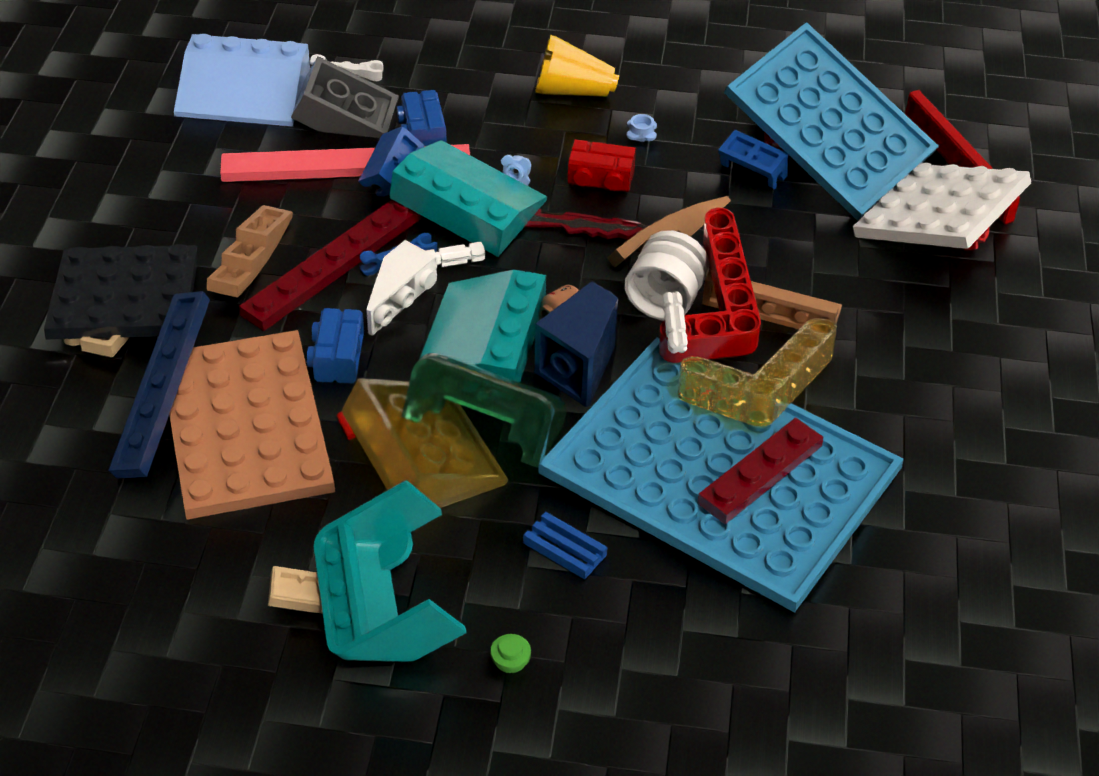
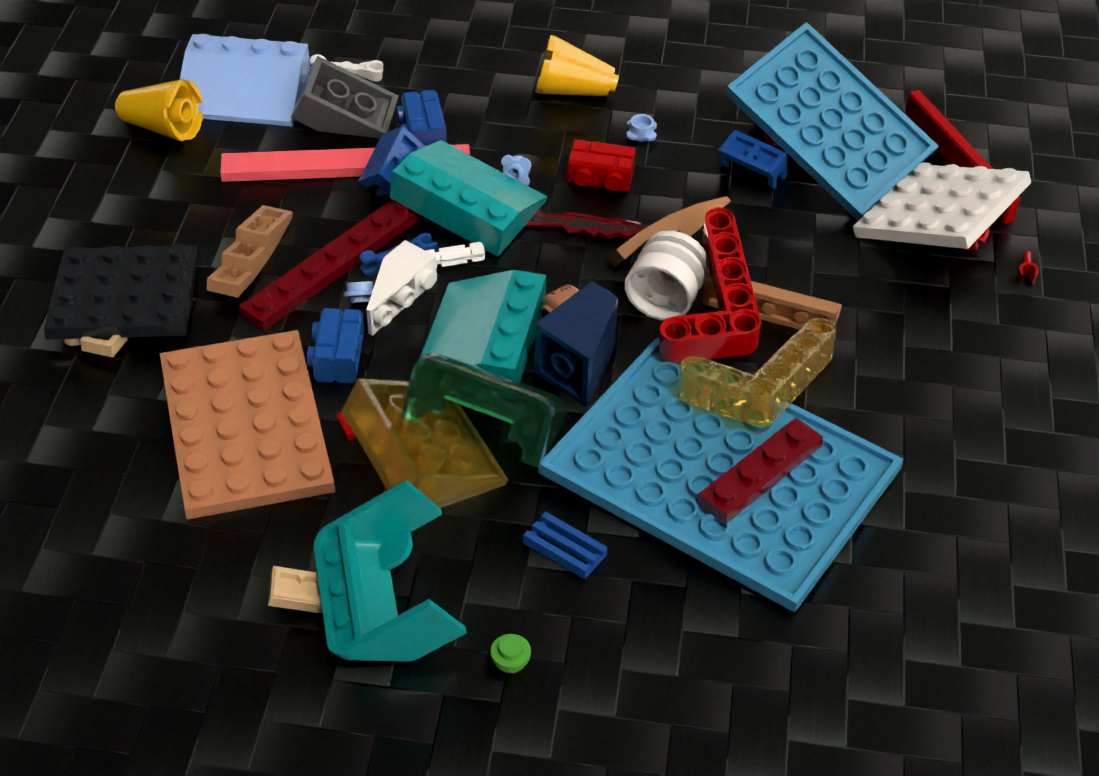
(159, 386): dark blue plate -> none
(163, 108): none -> yellow cone
(359, 291): none -> light blue plate
(675, 322): white axle -> none
(1027, 268): none -> red hand

